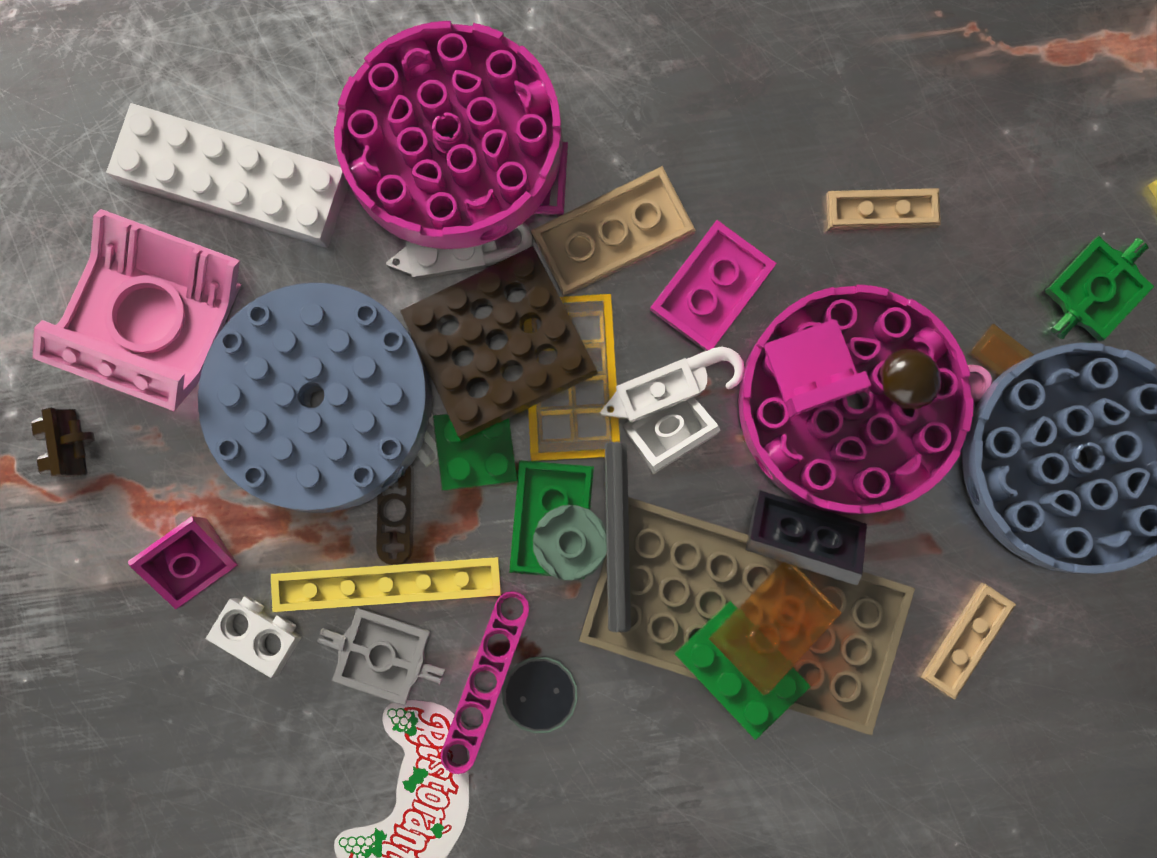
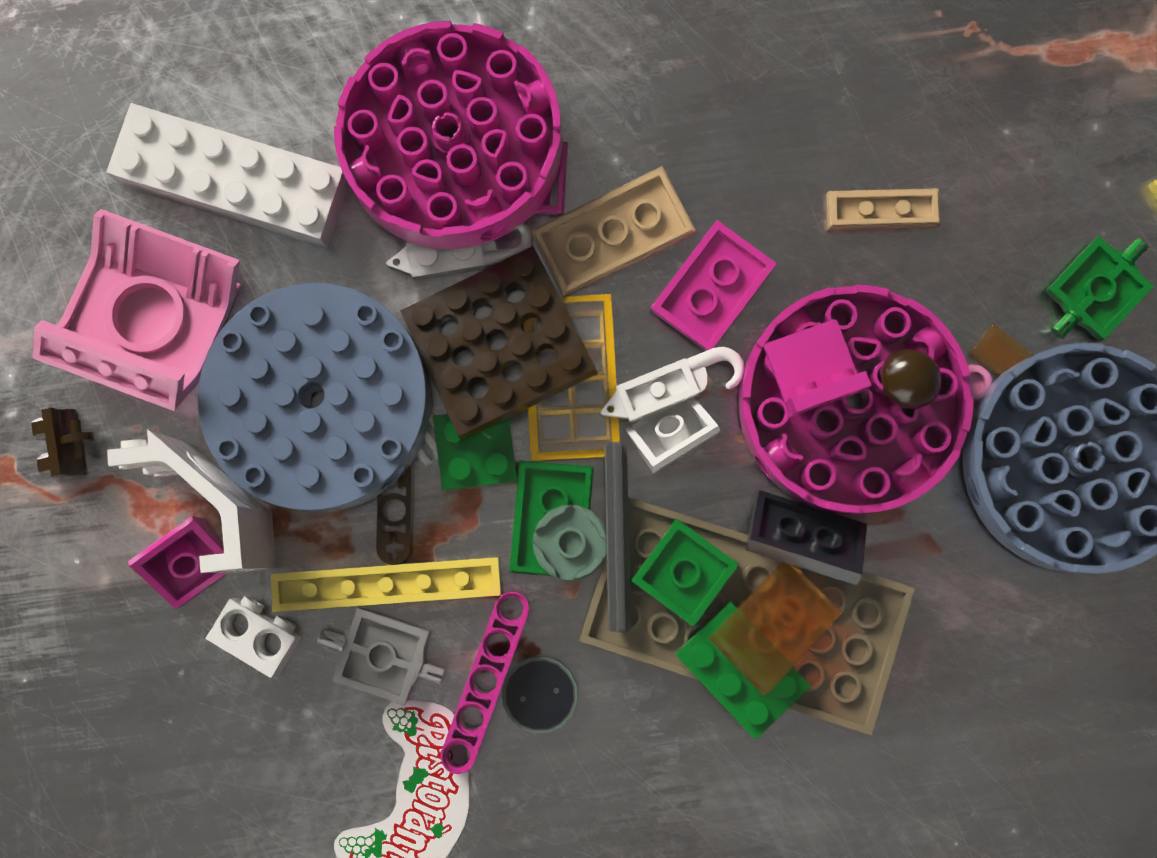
(245, 521): none -> white panel
(684, 572): none -> green plate
(968, 641): tan tile -> none

